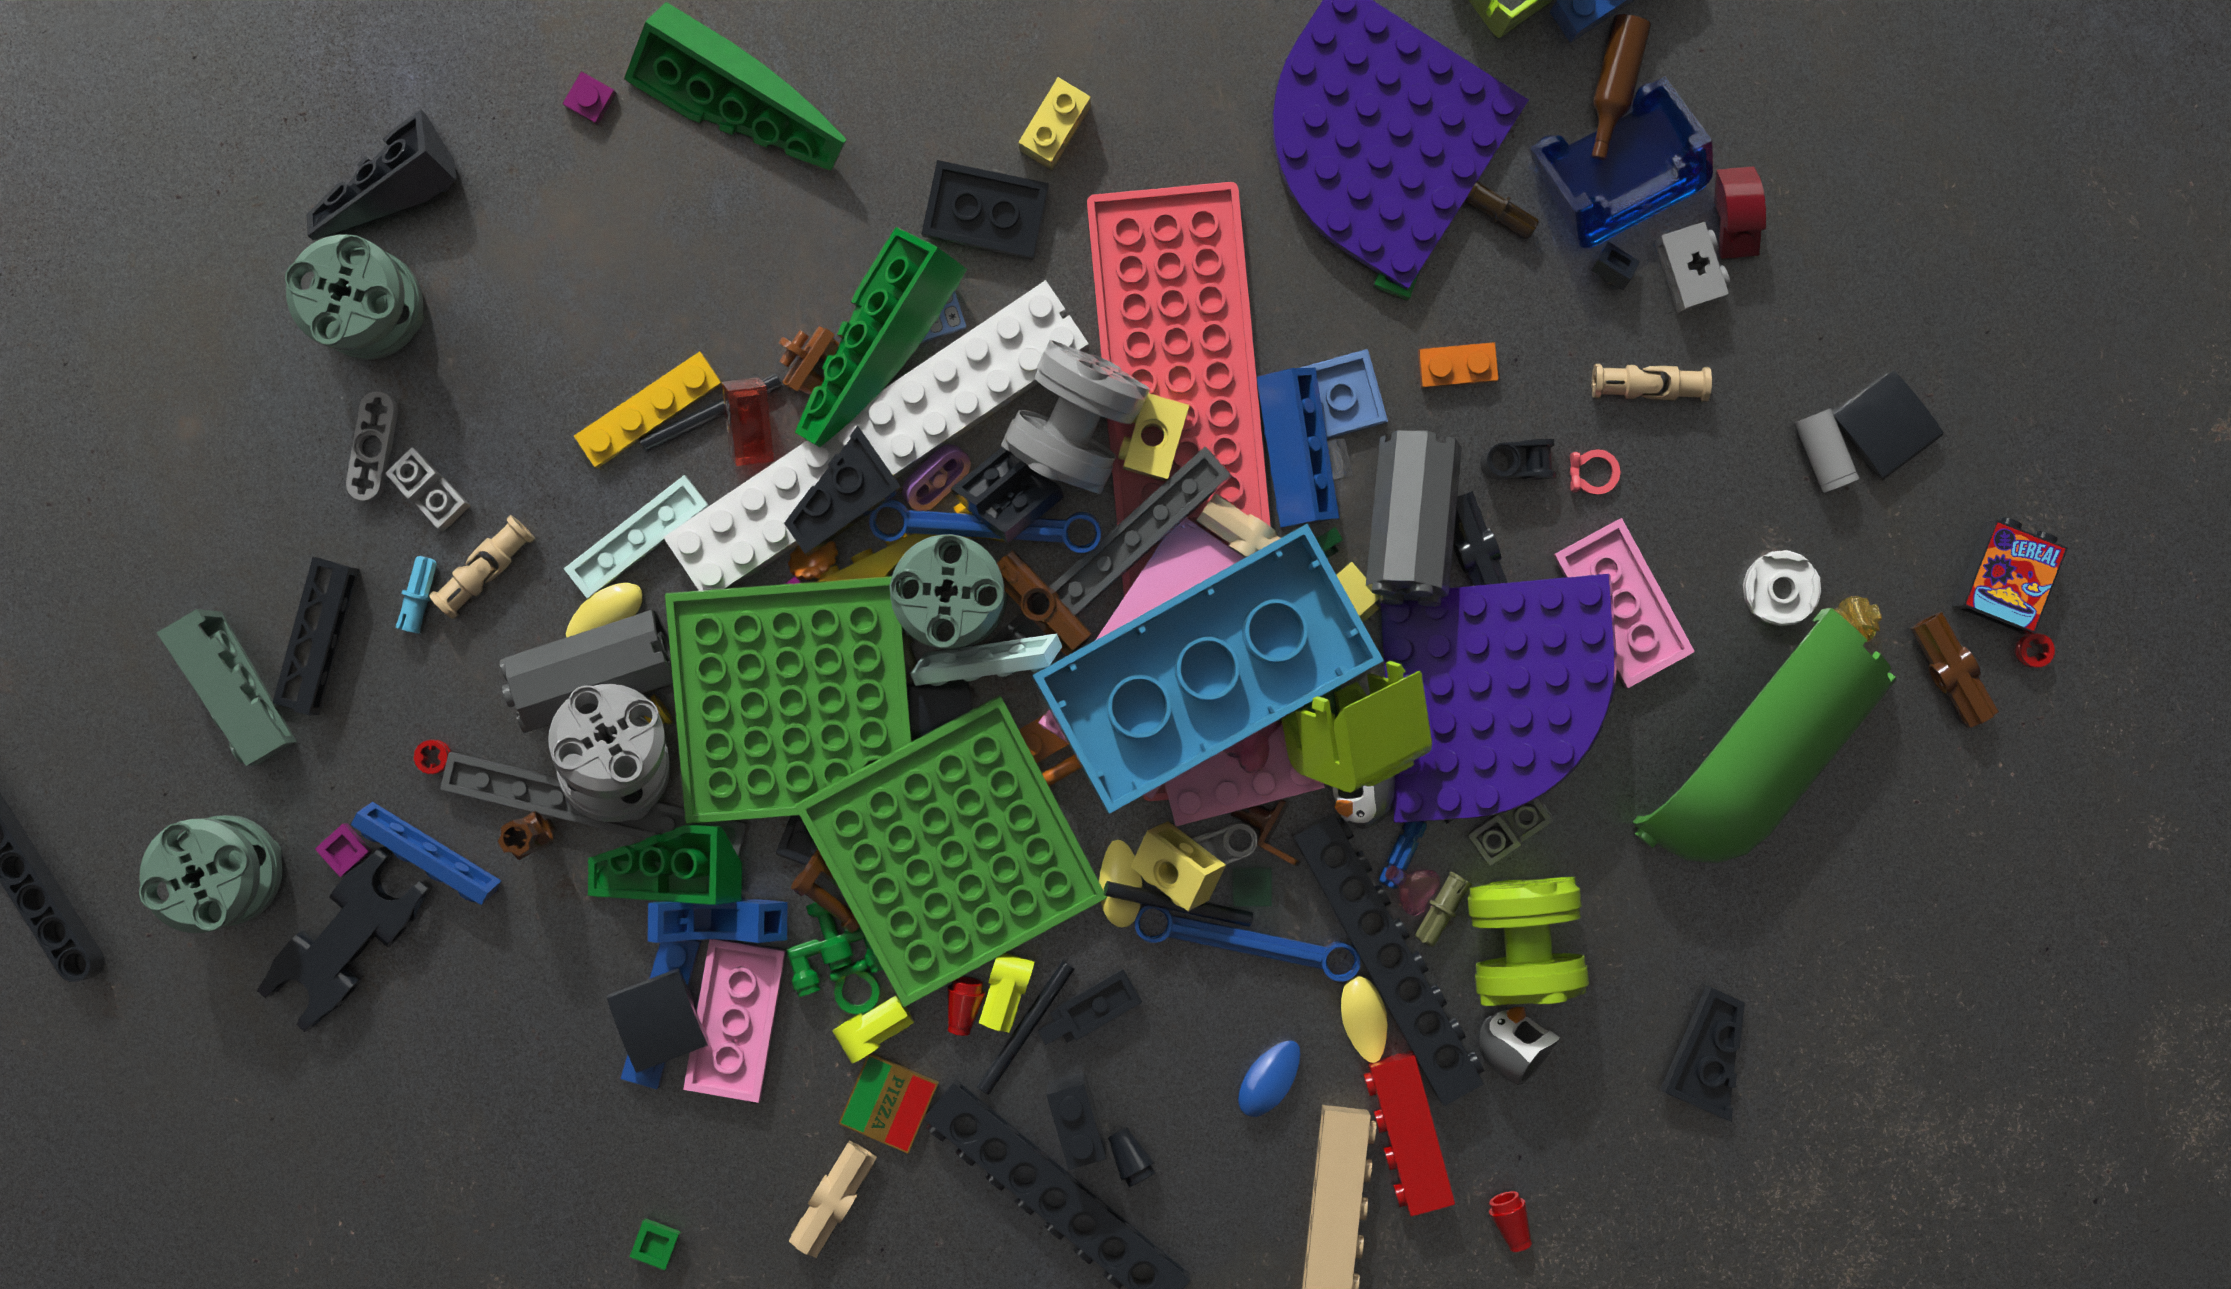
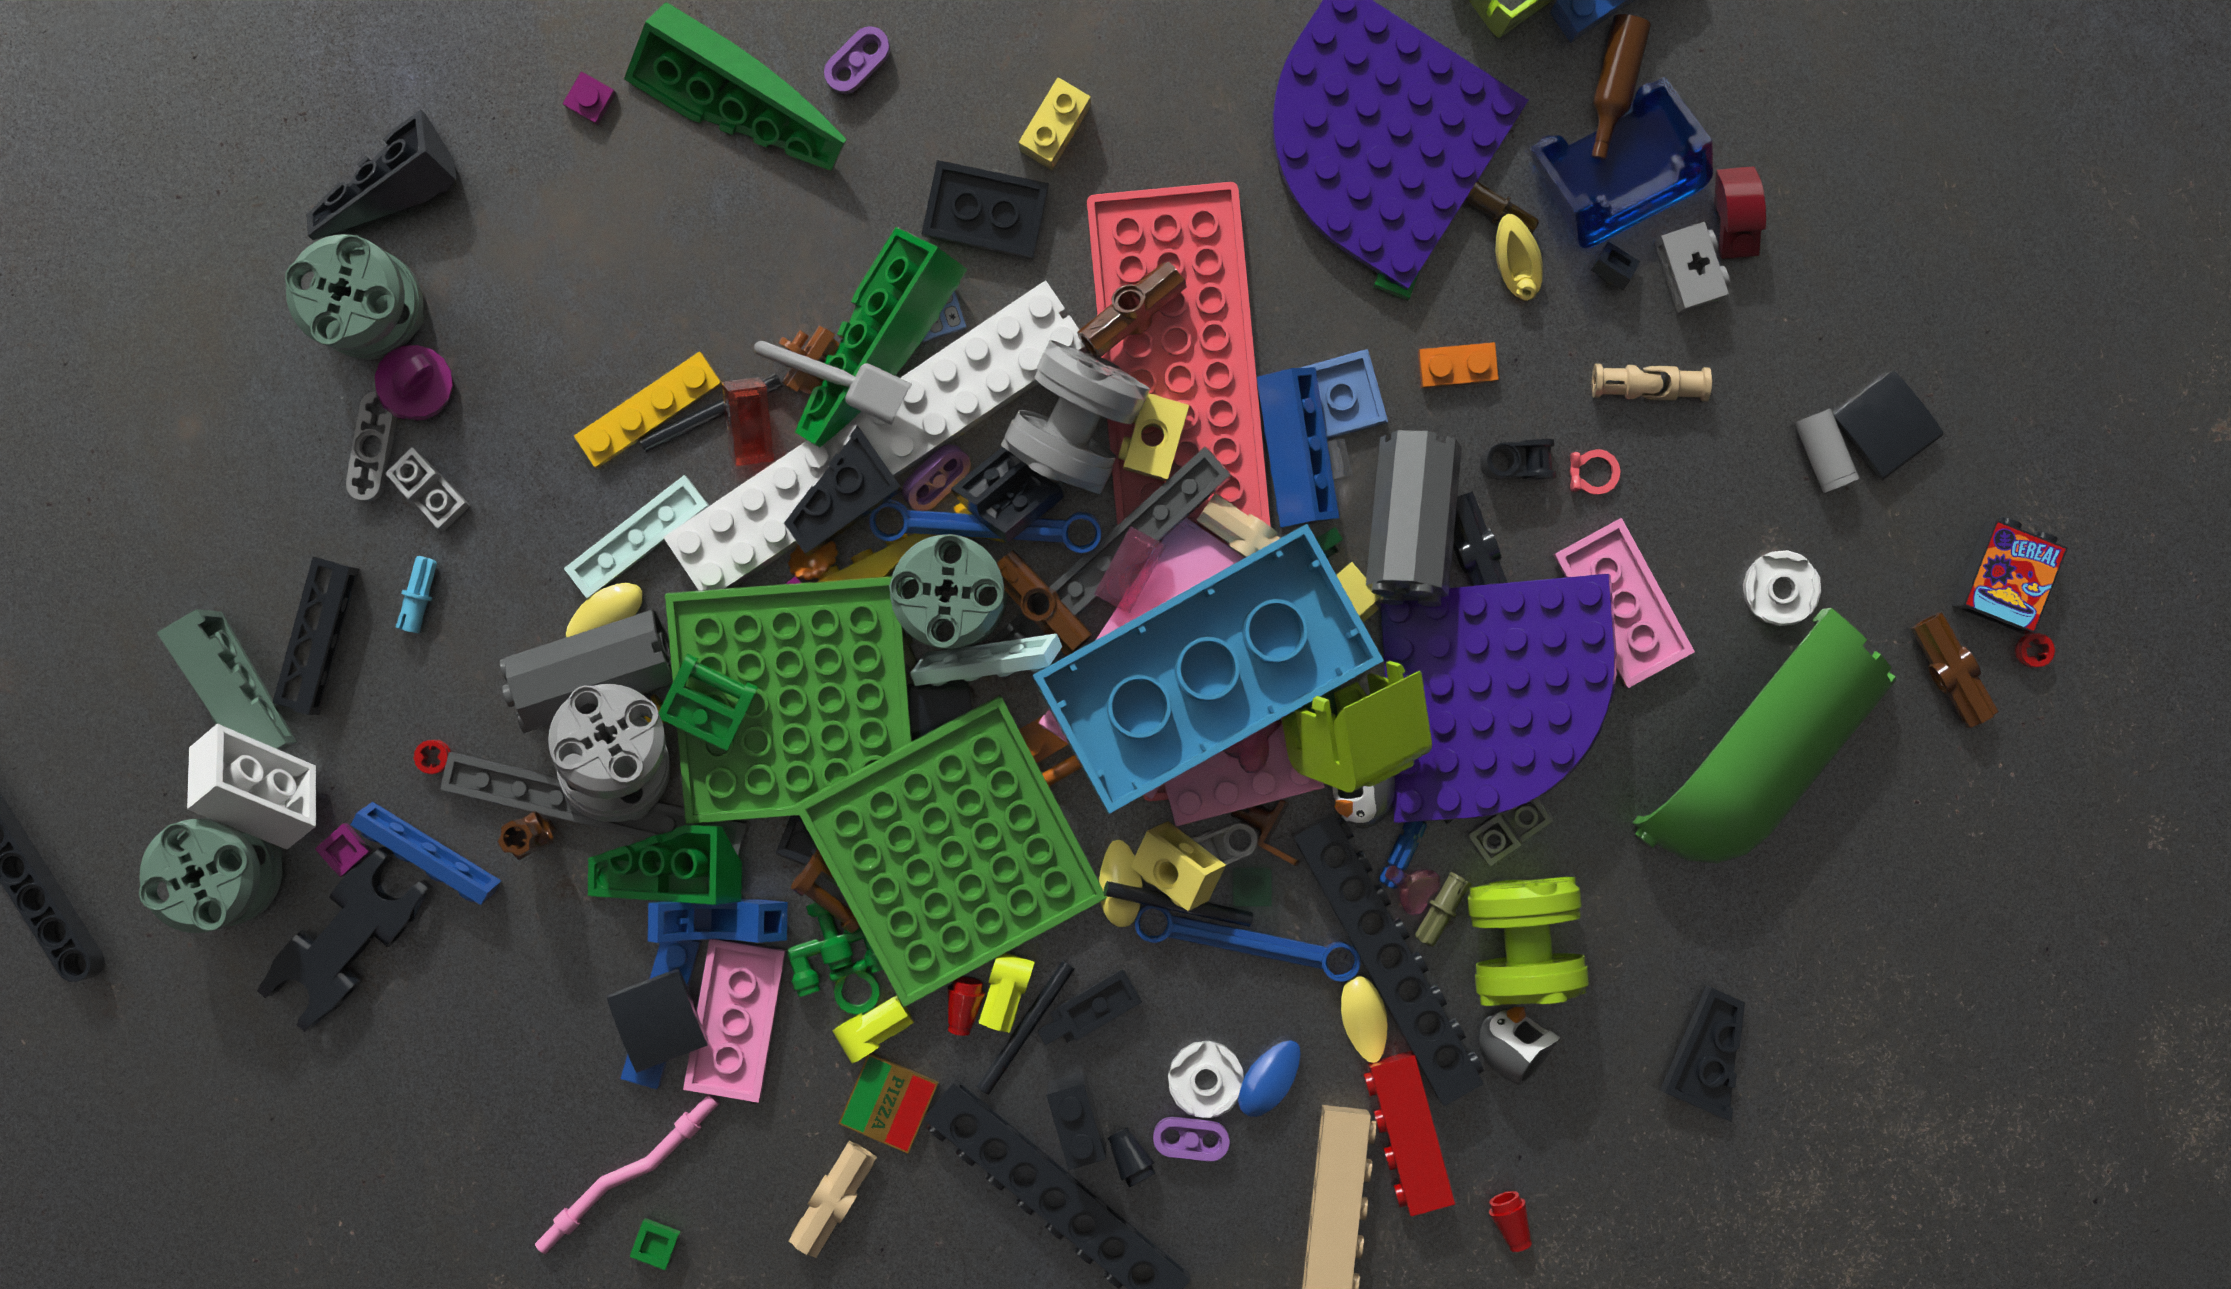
(251, 787): none -> white brick
(413, 382): none -> magenta tile
(480, 568): tan piece -> none
(570, 1218): none -> bright pink bar
(702, 714): none -> green plate
(853, 58): none -> medium lavender plate
(869, 391): none -> light grey piece
(1130, 569): none -> clear pink plate
(1131, 309): none -> reddish brown piece
(1190, 1139): none -> medium lavender plate
(1199, 1057): none -> white tile
(1518, 258): none -> light yellow arm
(1861, 615): clear yellow gear -> none

